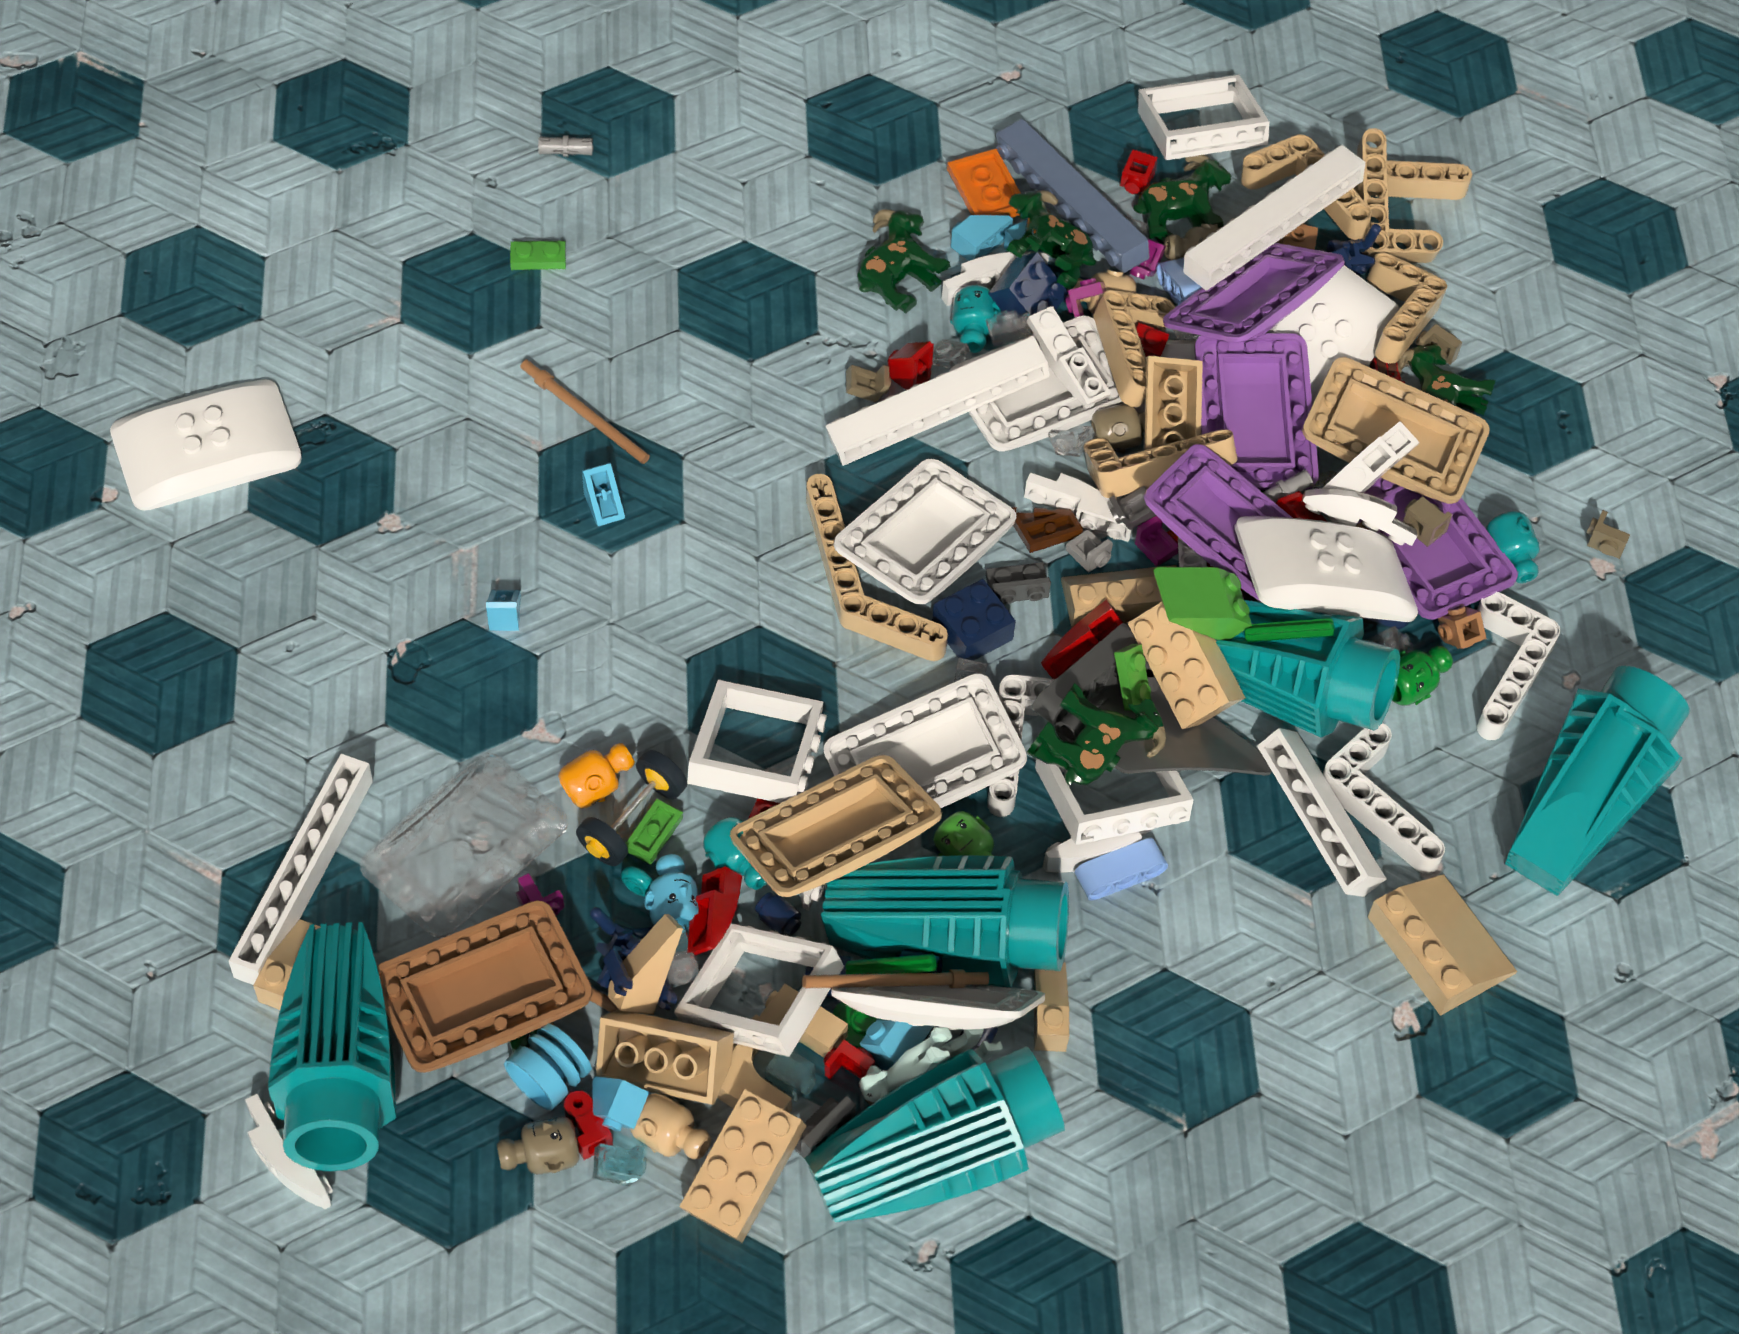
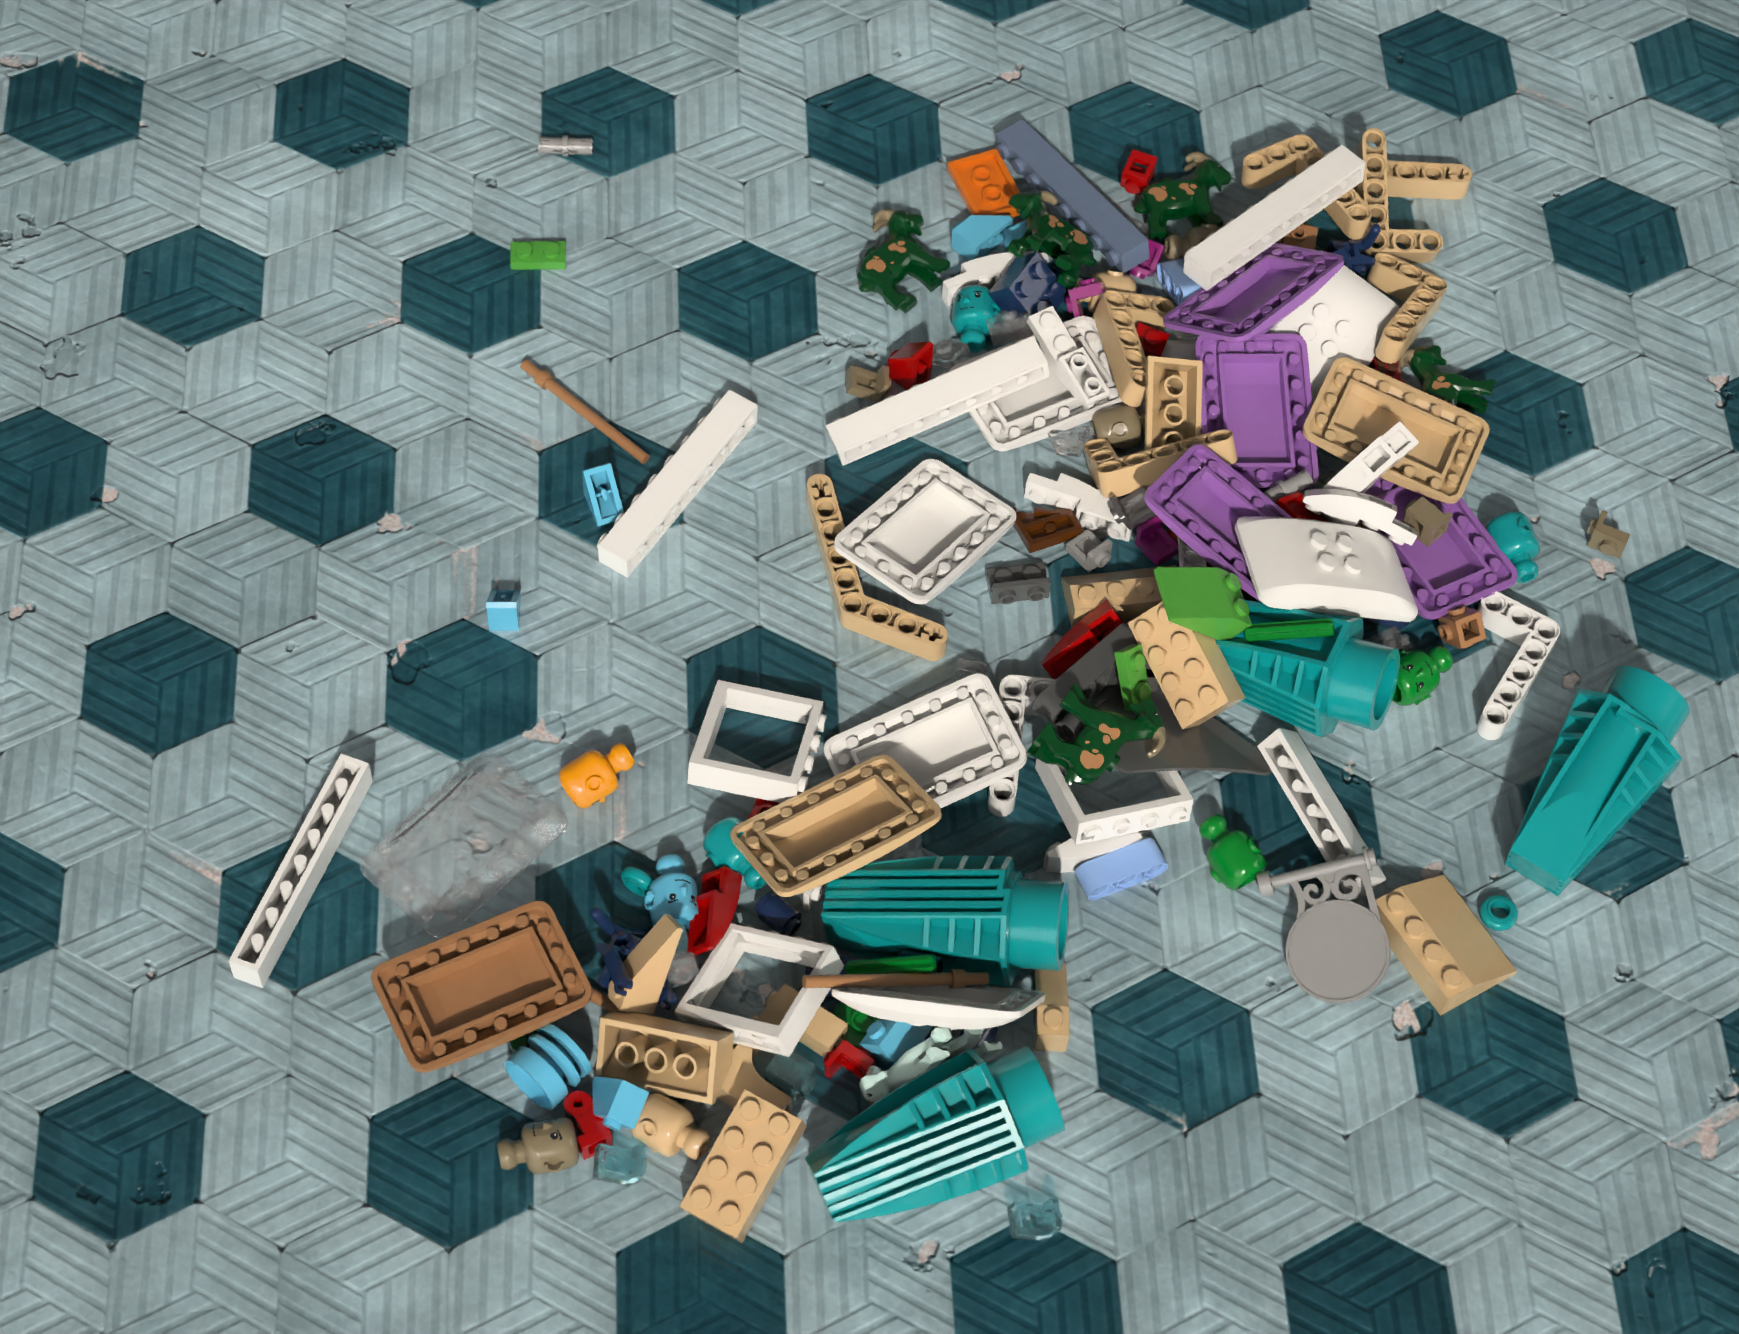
(205, 443): white wedge -> none
(269, 1147): white slope -> none
(277, 969): tan slope -> none
(333, 1053): teal piece -> none
(529, 892): magenta bracket -> none
(654, 831): bright green plate -> none
(661, 776): black axle -> none
(677, 483): none -> white brick
(824, 1123): dark grey bracket -> none
(963, 836): bright green piece -> none
(974, 621): dark blue brick -> none
(1034, 1220): none -> clear light blue bracket
(1204, 139): white window -> none
(1232, 855): none -> green piece
(1335, 946): none -> light grey piece
(1376, 801): white beam -> none
(1448, 342): dark tan bracket -> none
(1503, 903): none -> teal piece

